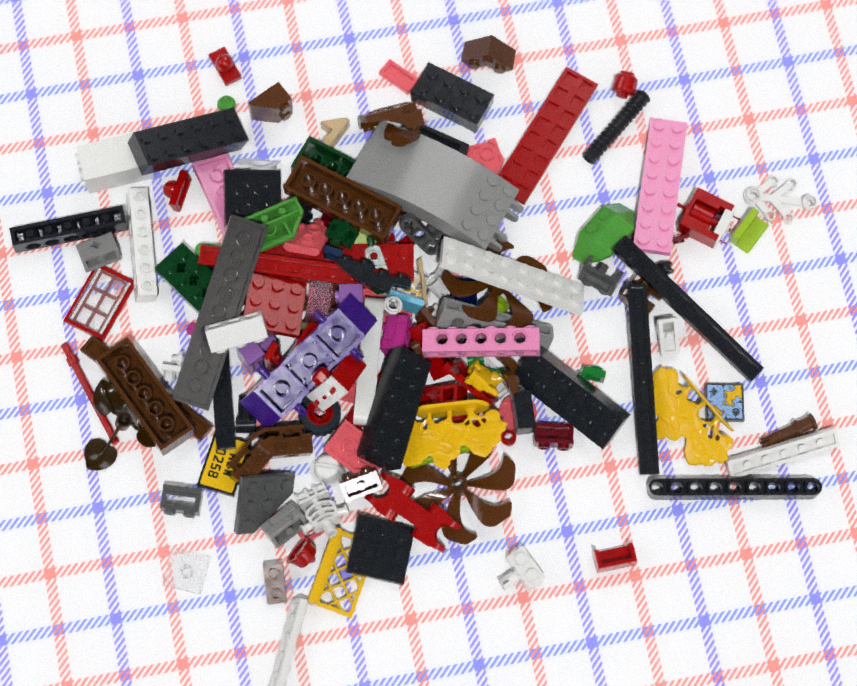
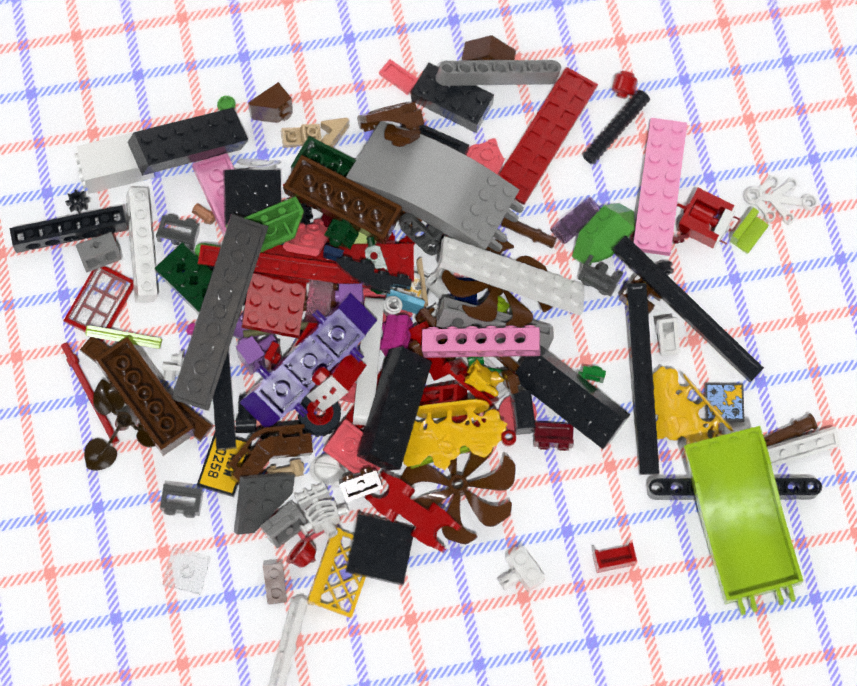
(77, 206): none -> black gear
(117, 335): none -> axle
(177, 190): red tile -> none
(178, 230): none -> dark grey window
(204, 214): none -> nougat pin
(225, 66): red tile -> none
(236, 332): white brick -> none
(295, 467): none -> tan bar
(297, 136): none -> tan slope
(498, 72): none -> light grey beam
(530, 232): none -> reddish brown pin
(575, 220): none -> clear purple beam
(743, 517): none -> lime hinge

